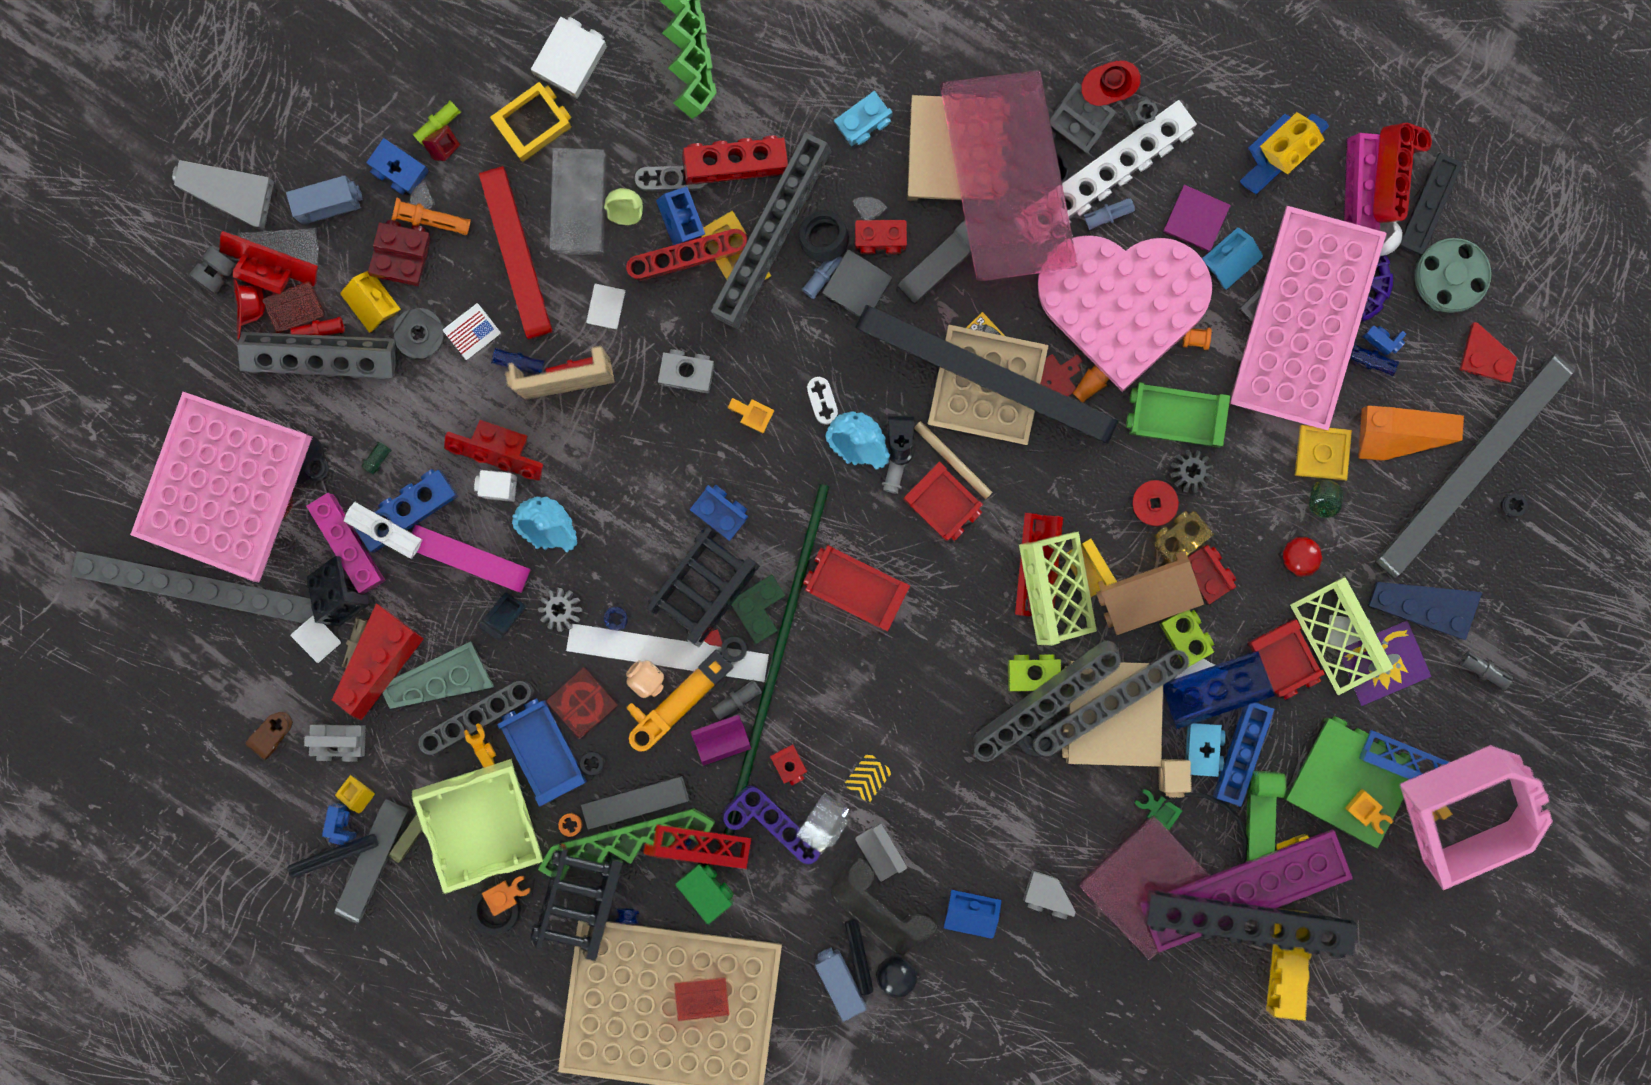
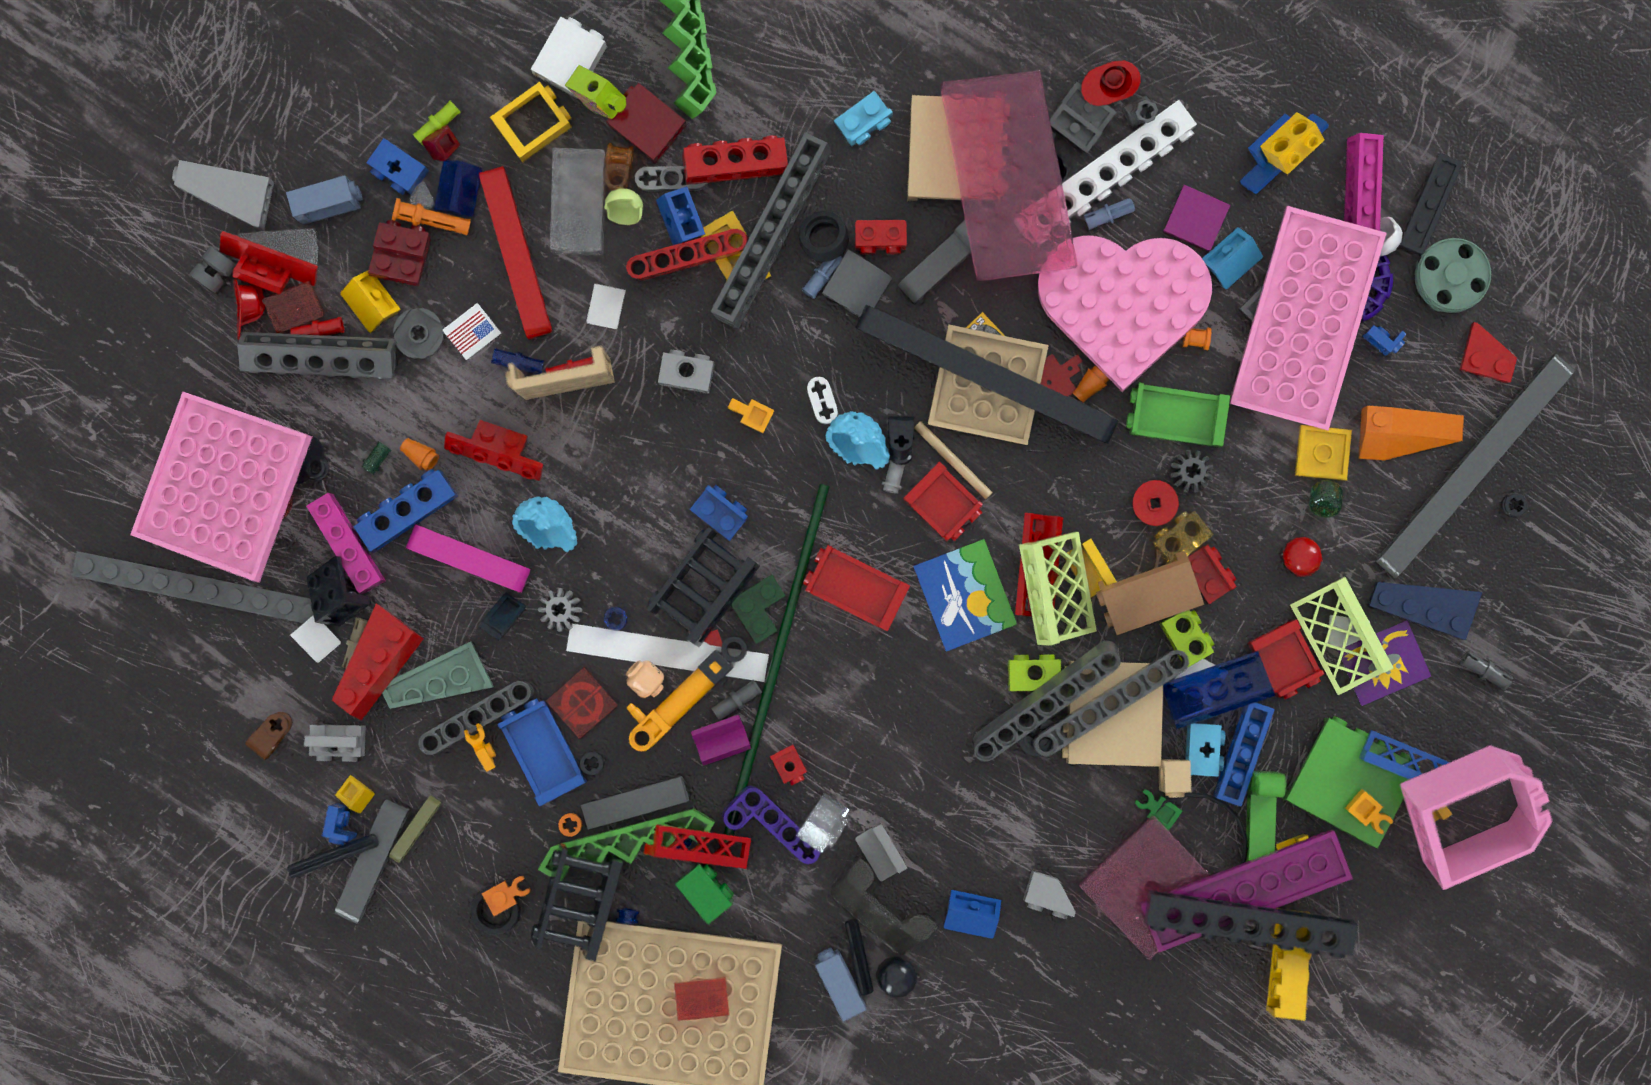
(397, 538): white piece -> none
(421, 455): none -> orange cone
(458, 188): none -> clear blue panel
(477, 825): yellowish green tile -> none
(496, 485): white brick -> none
(604, 100): none -> lime torso
(618, 162): none -> clear orange piece
(647, 123): none -> dark red panel
(868, 777): sticker -> none
(869, 207): clear tile -> none
(965, 595): none -> sticker
(1374, 360): clear blue pin -> none
(1395, 169): red beam -> none

